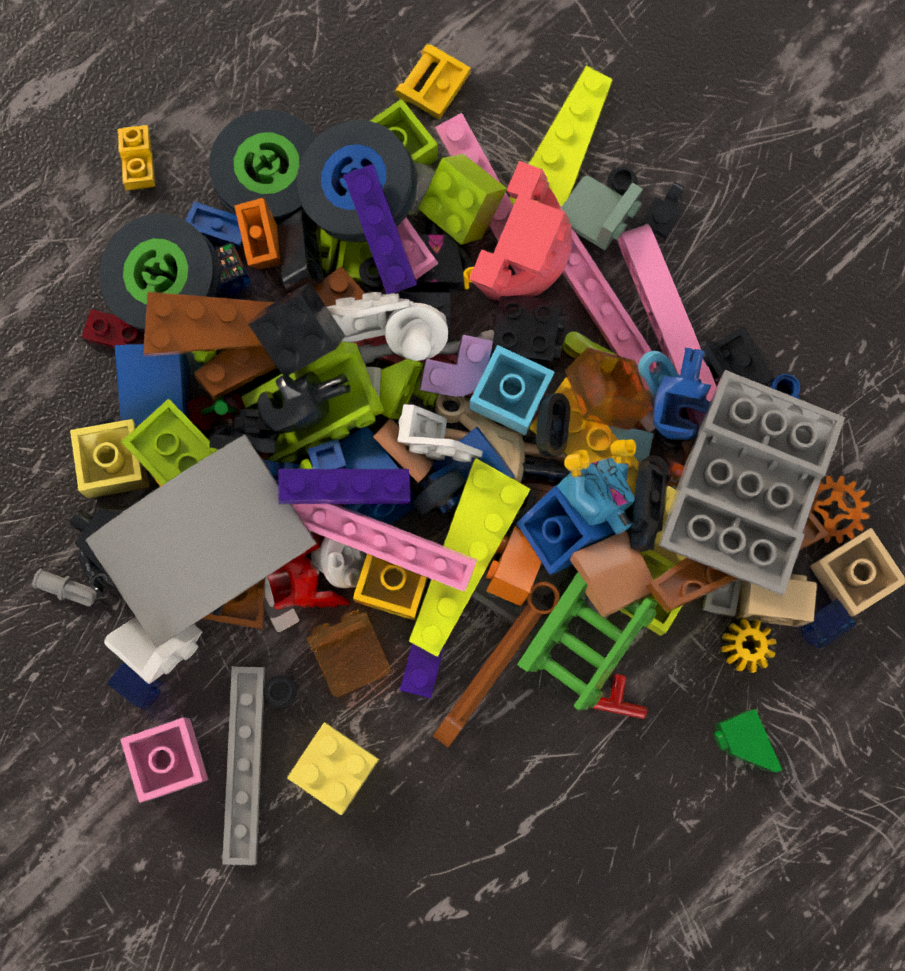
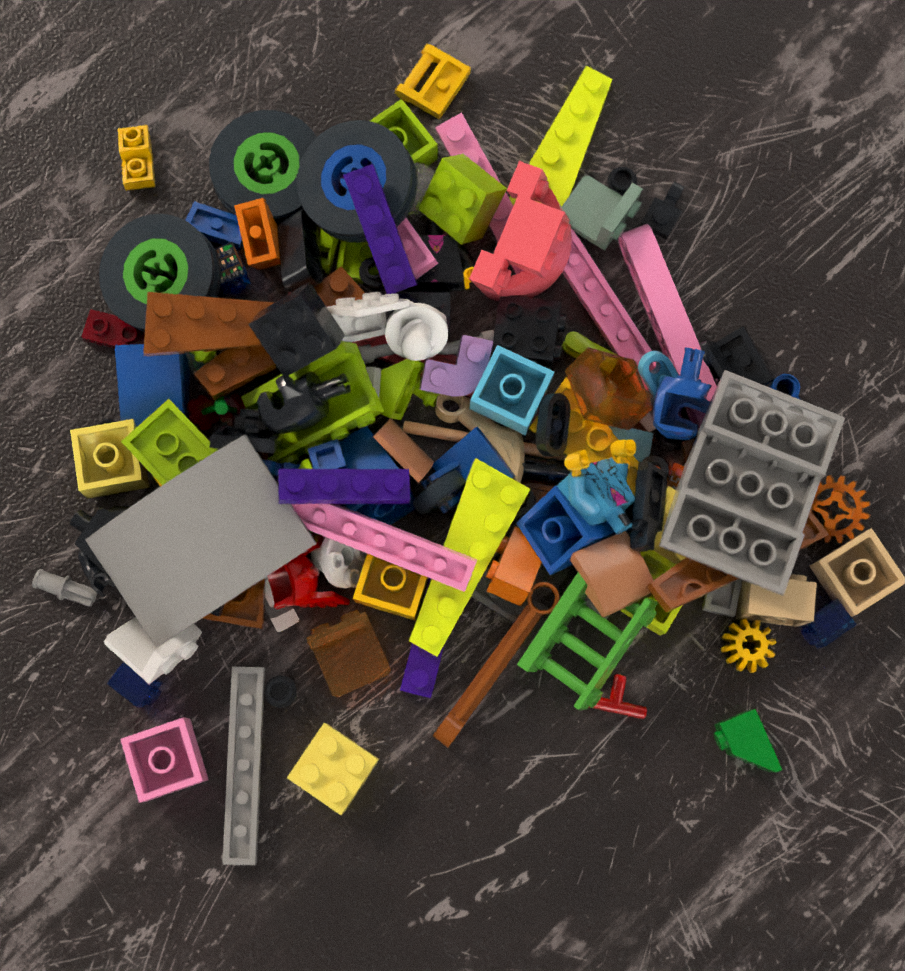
(425, 435): white bracket -> none

